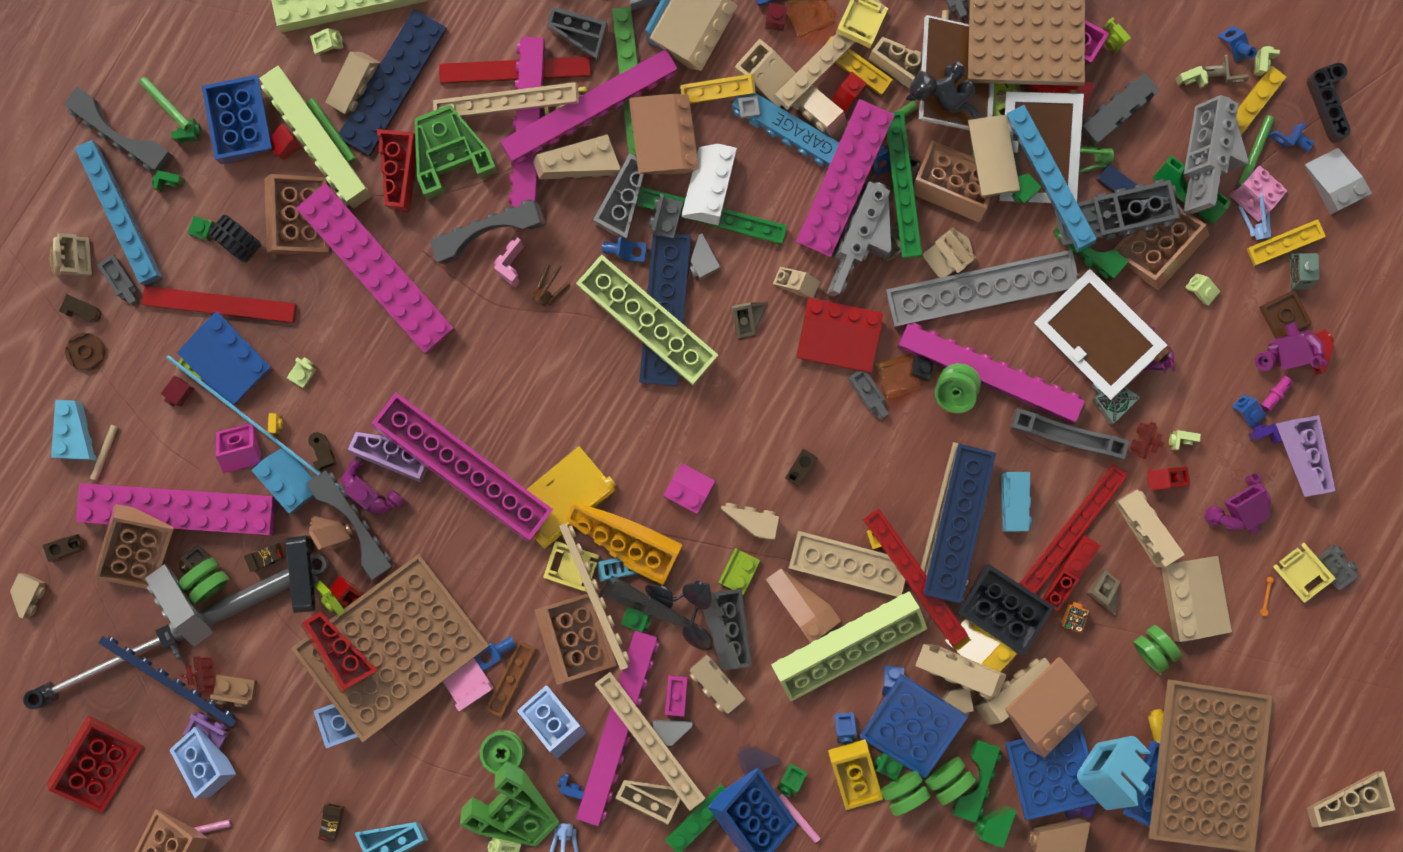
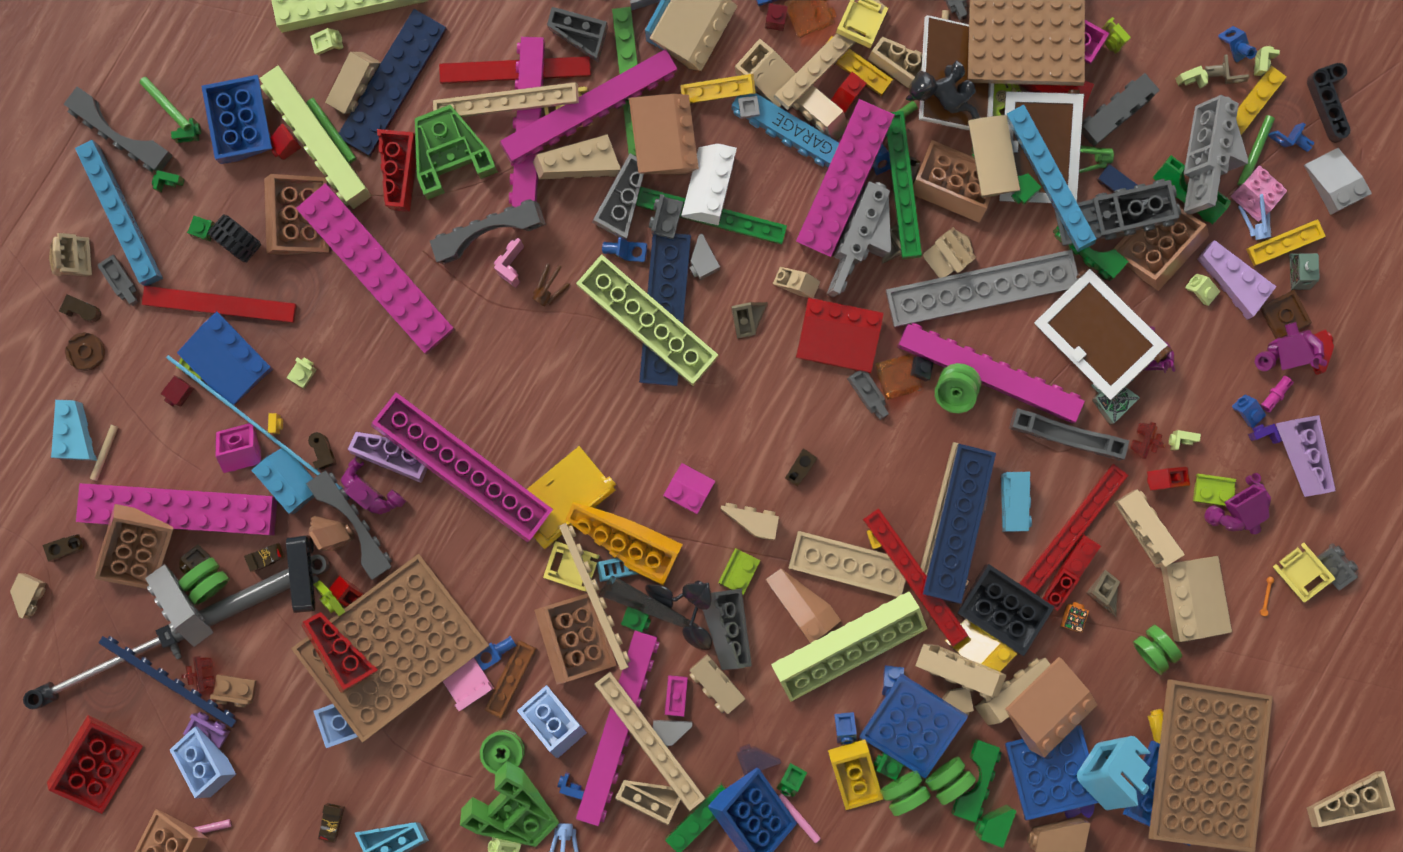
(1213, 489): none -> lime plate
(1236, 278): none -> lavender wedge

